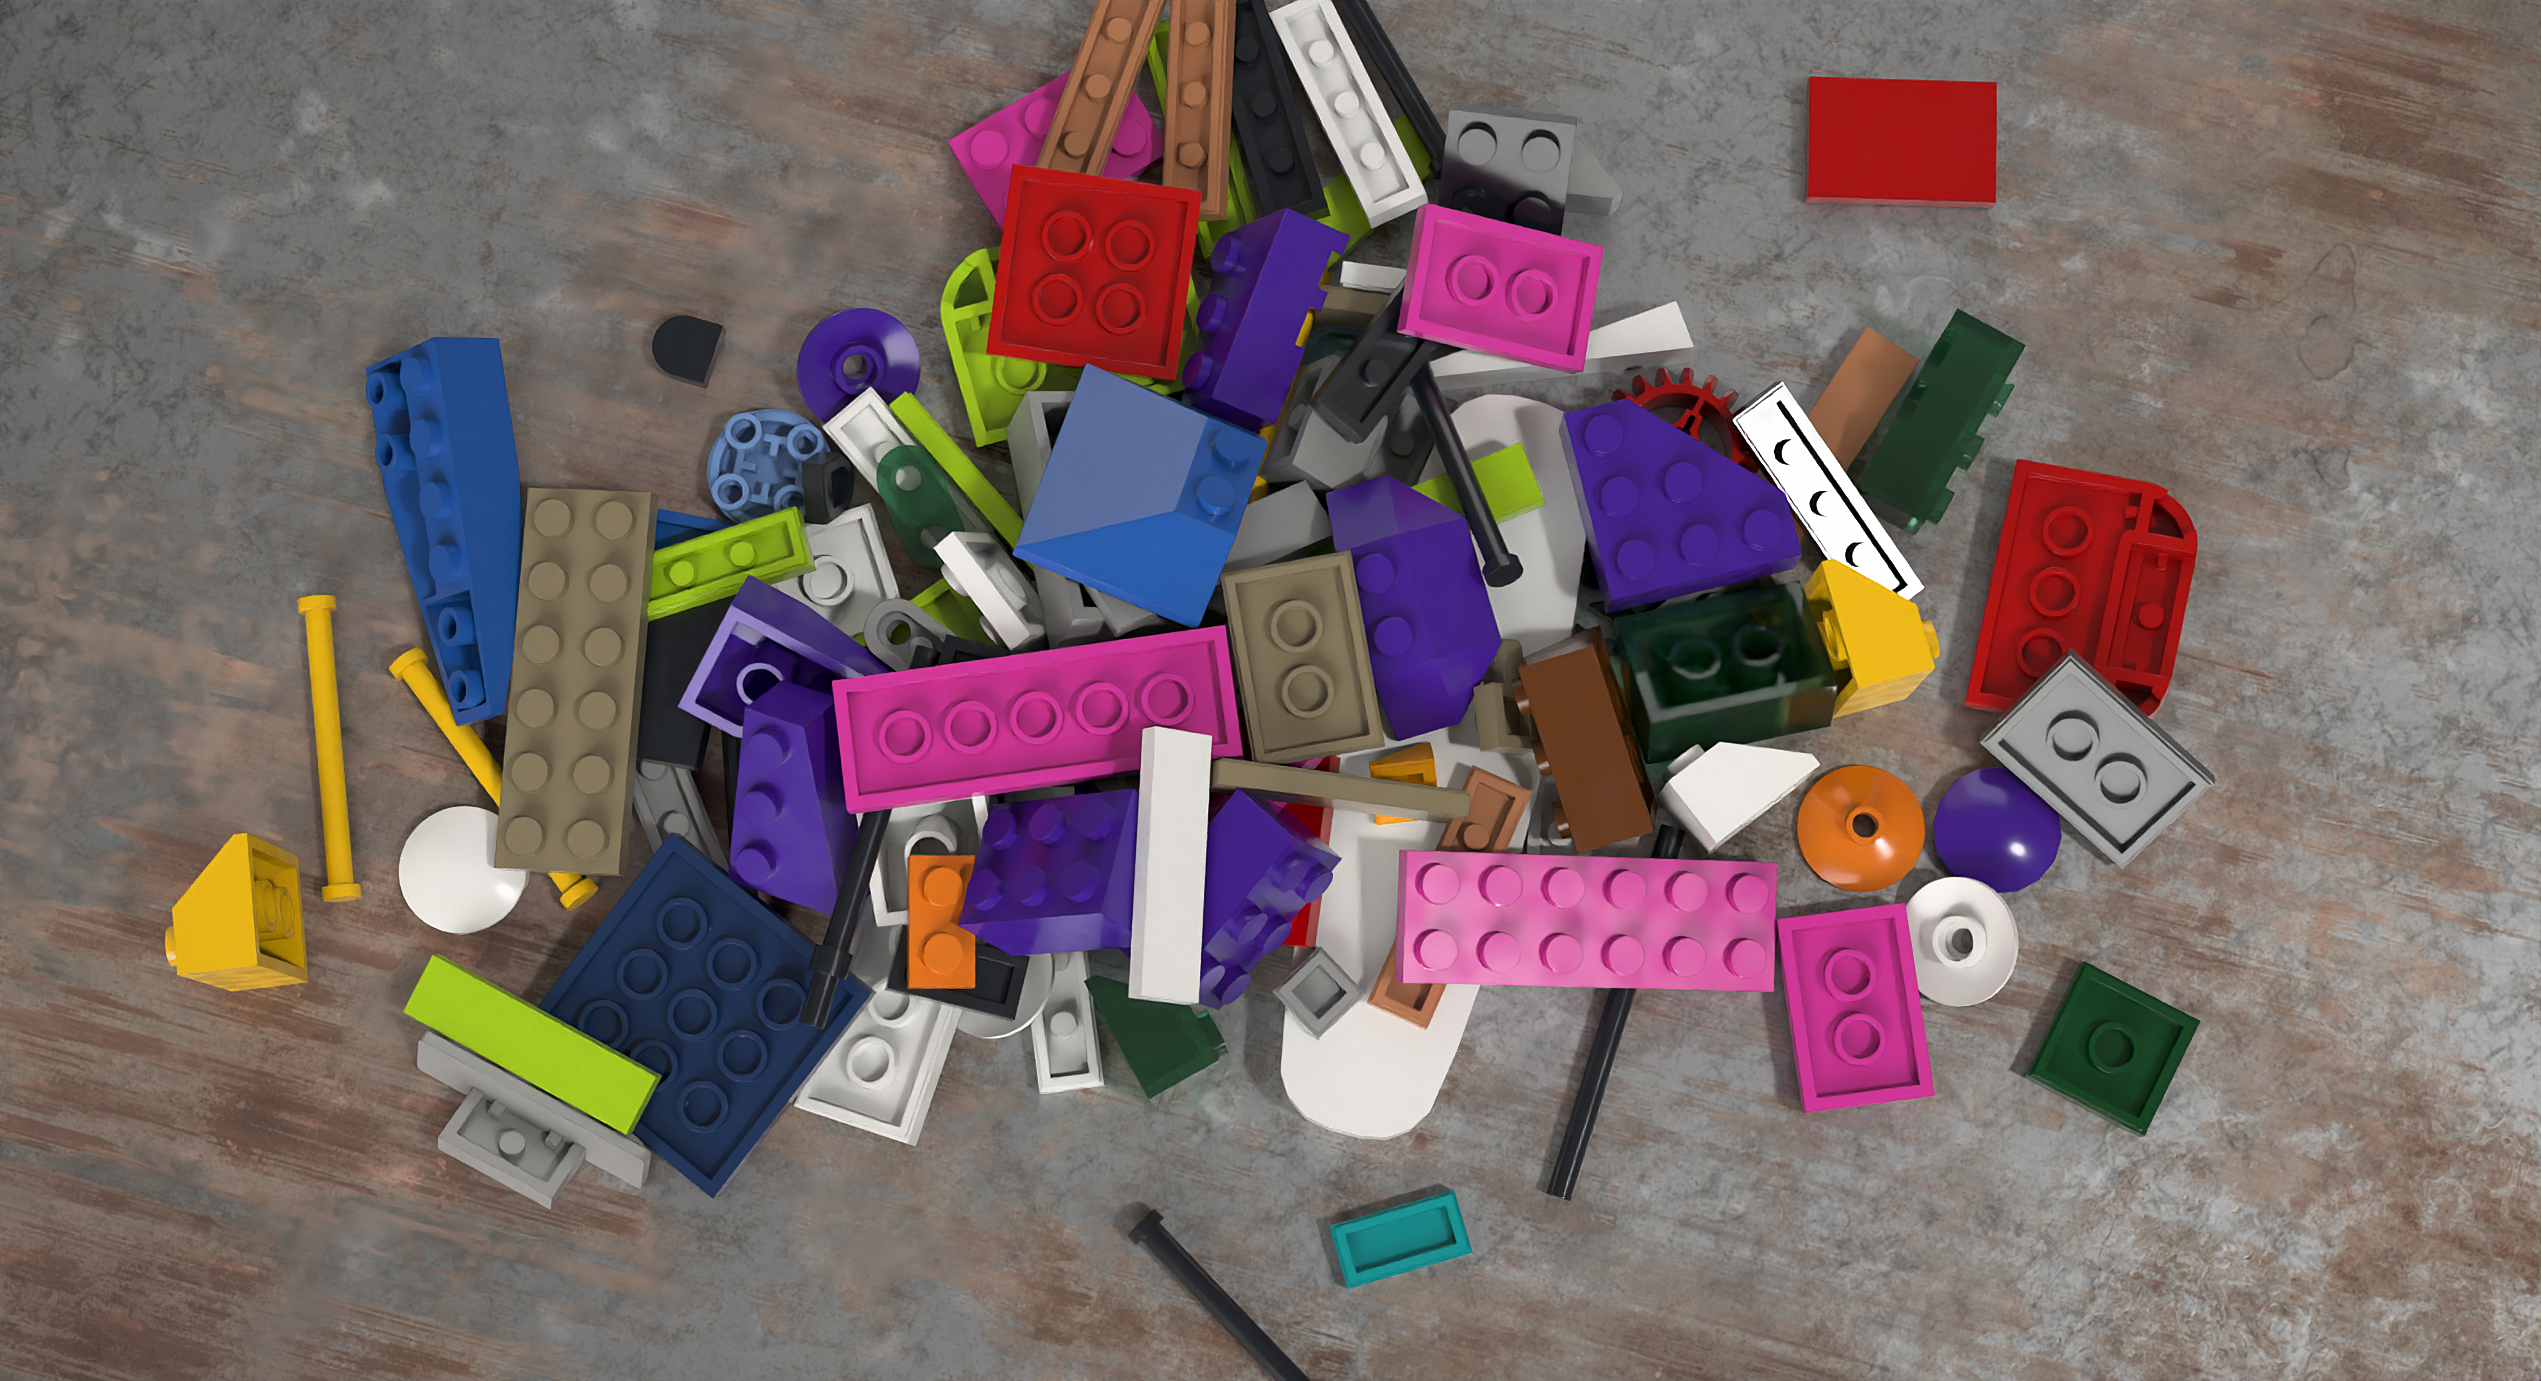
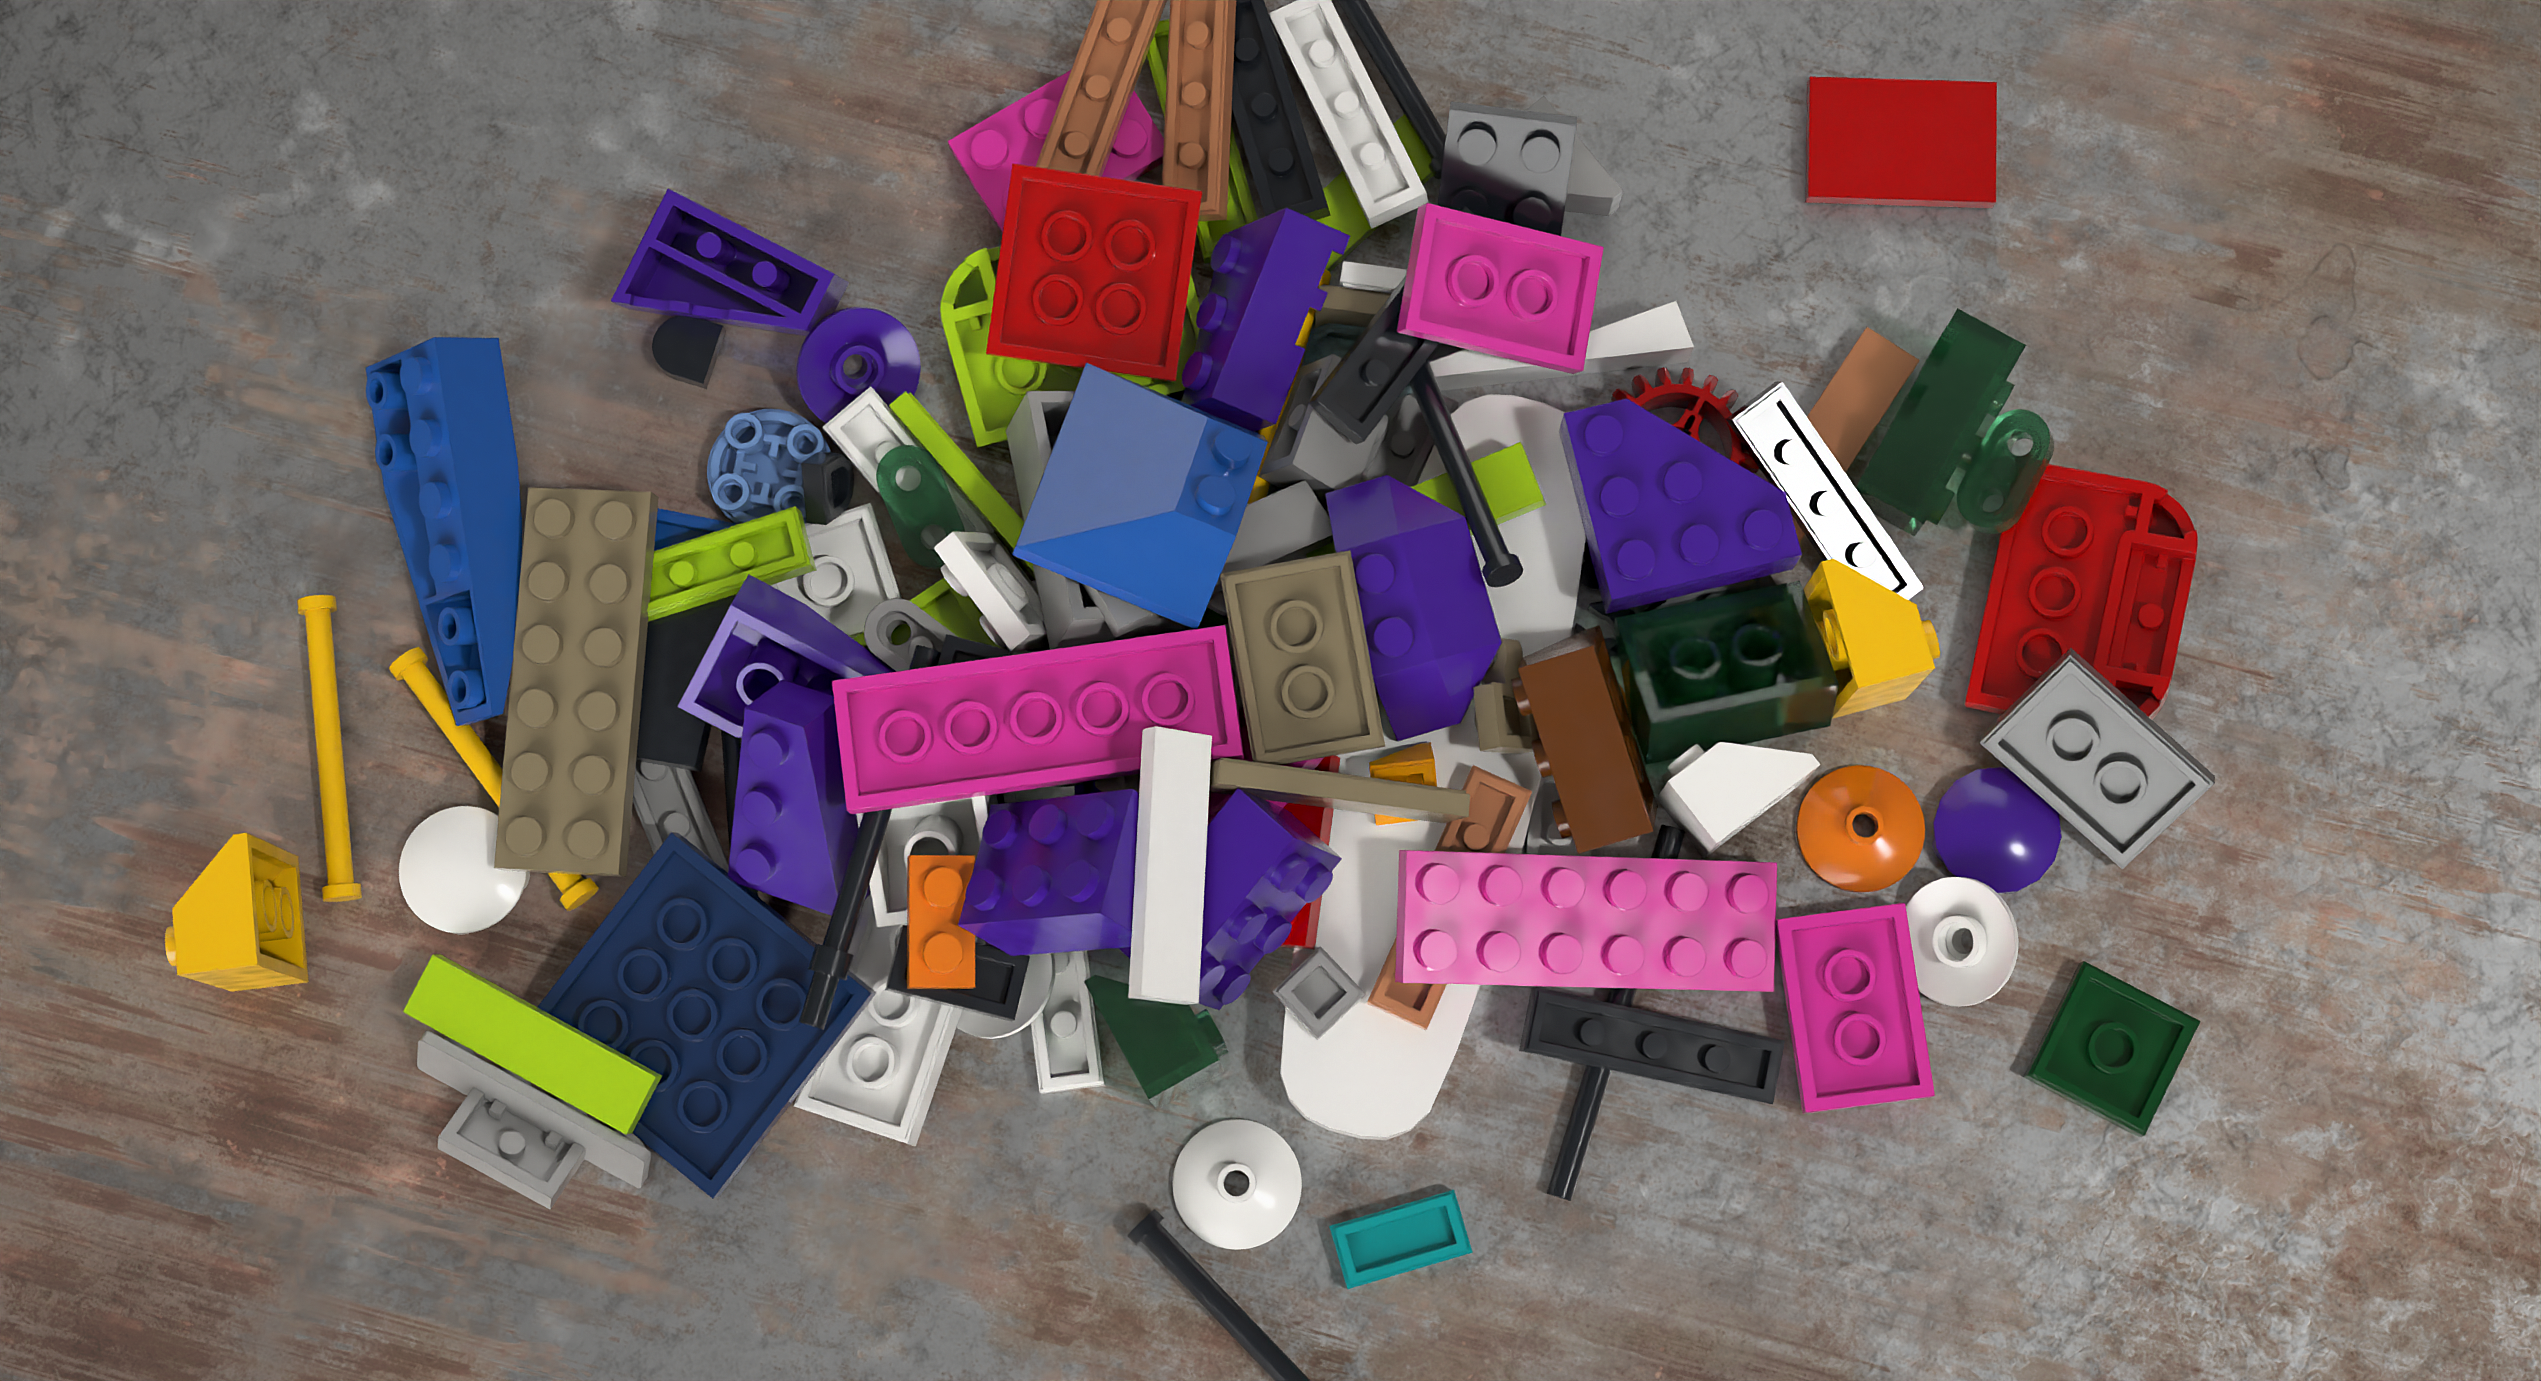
(724, 274): none -> dark purple wedge
(1243, 1219): none -> white dish
(1652, 1045): none -> black tile
(2003, 473): none -> clear green plate

